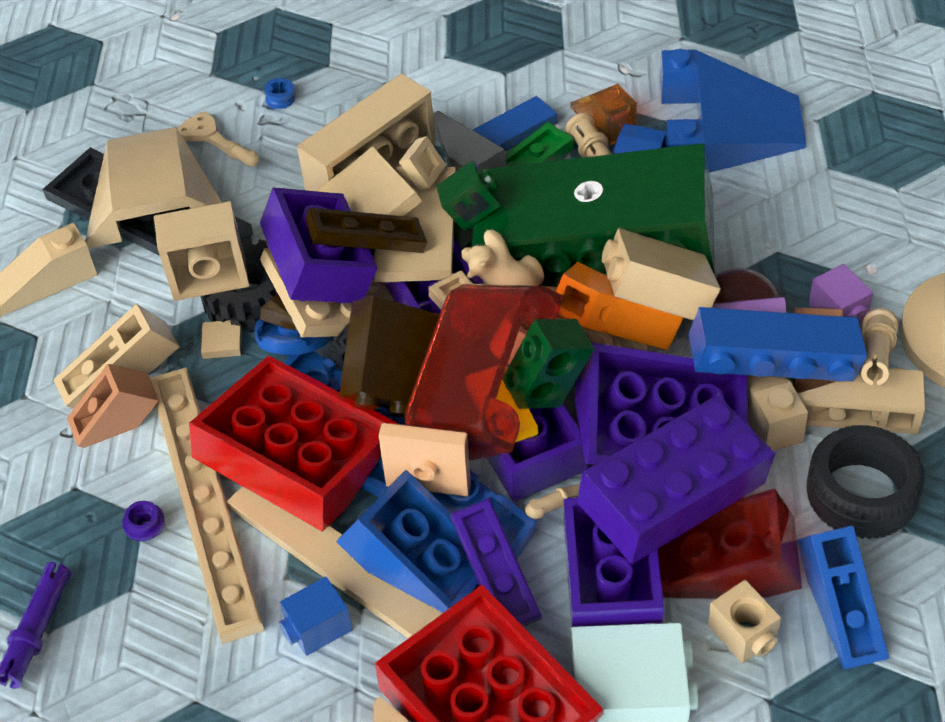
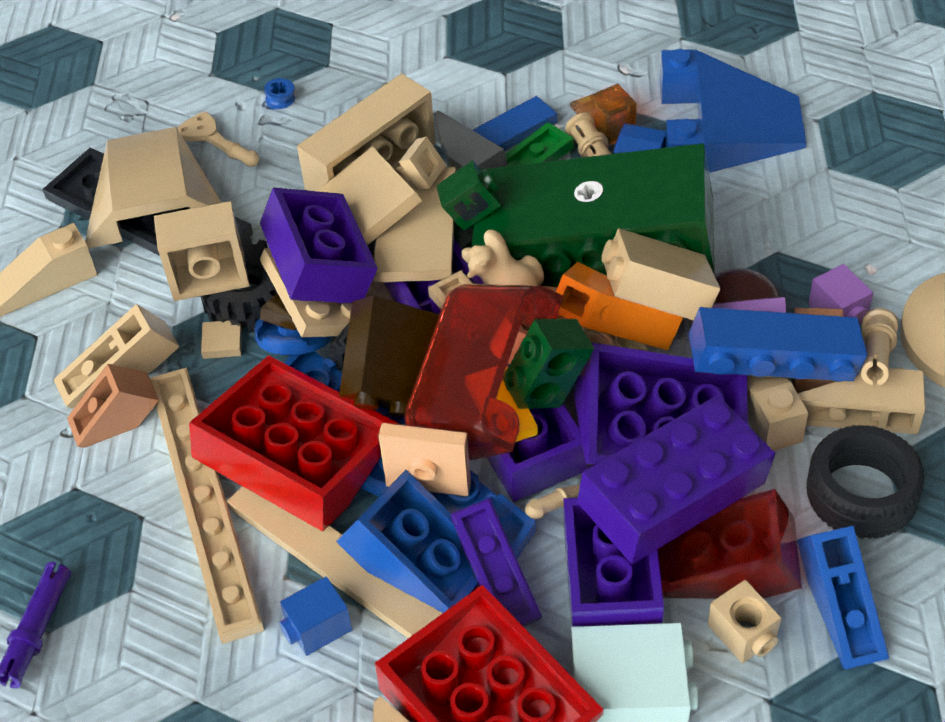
(139, 513): dark purple plate -> none
(365, 230): dark brown tile -> none

